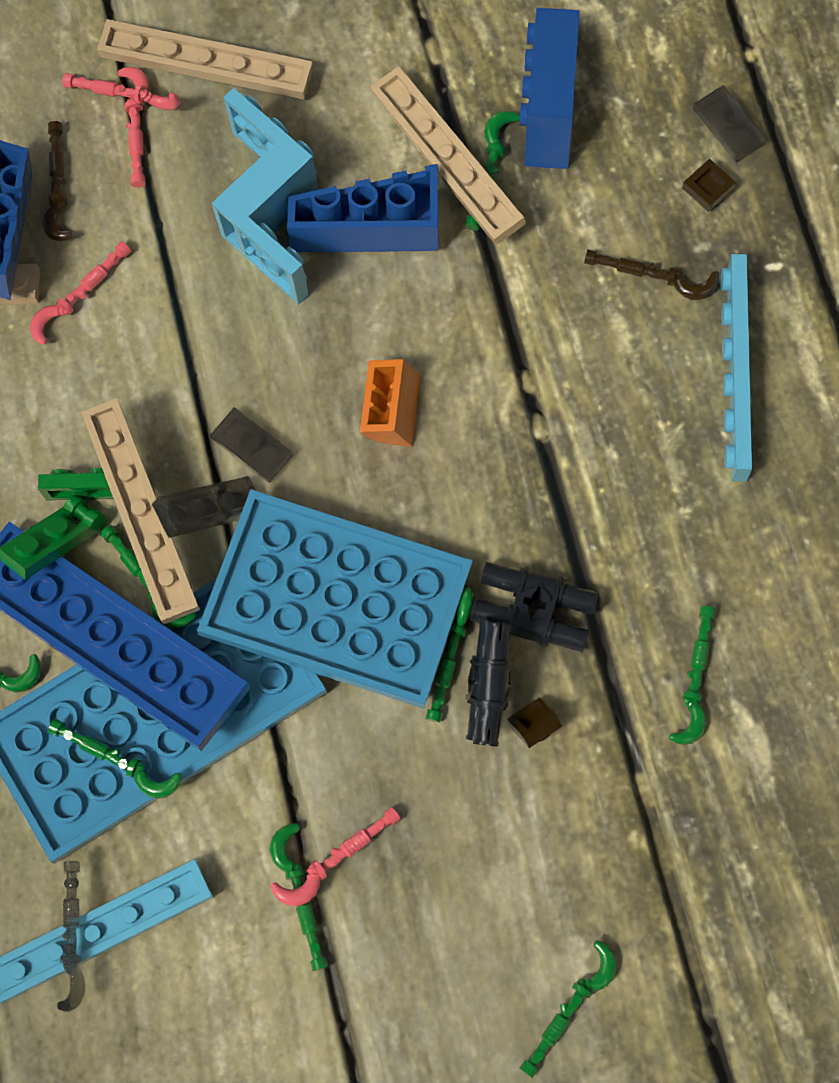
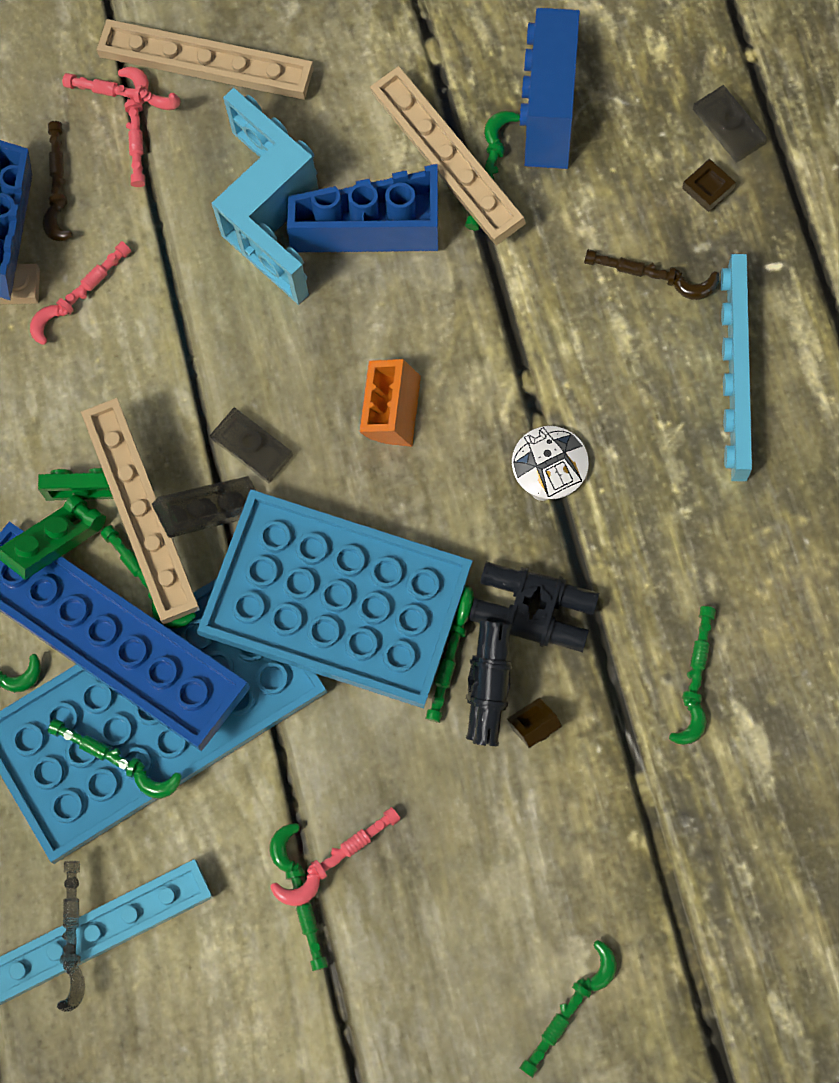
(550, 462): none -> white dish

